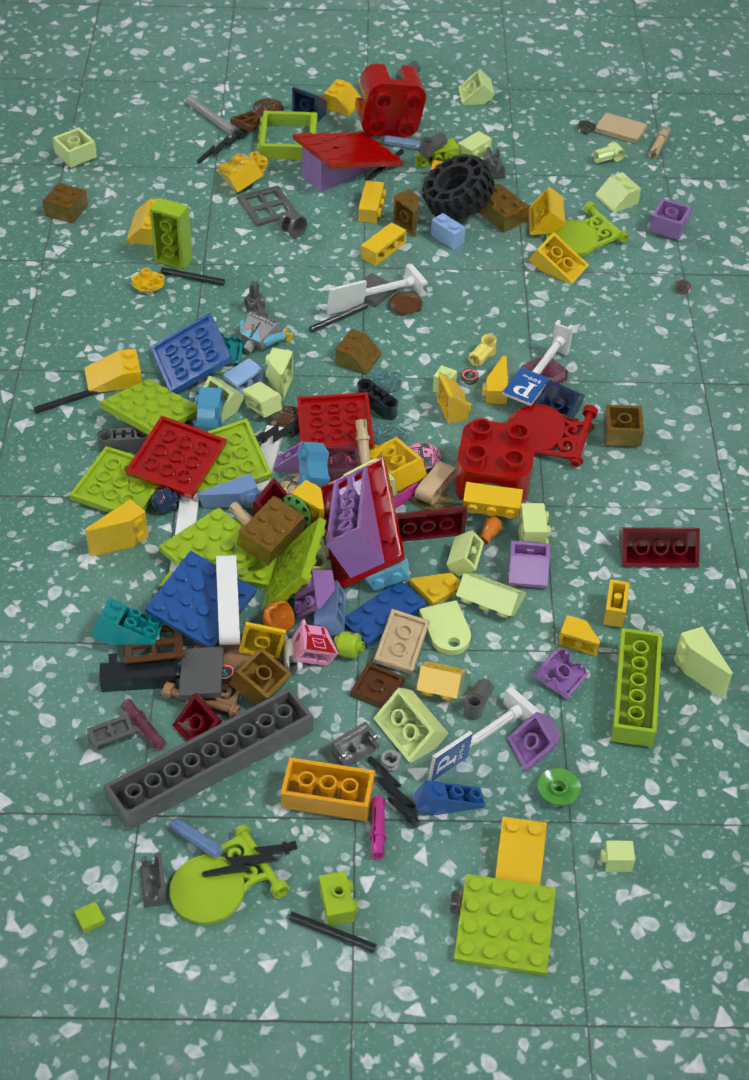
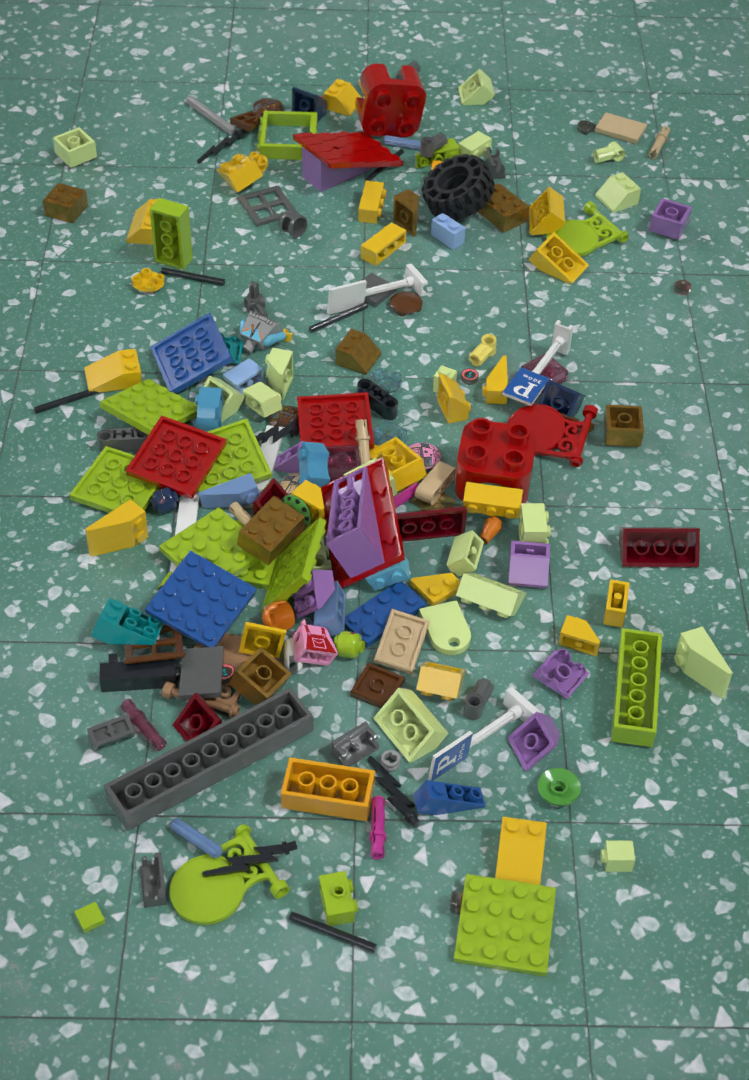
(227, 600): white beam -> none

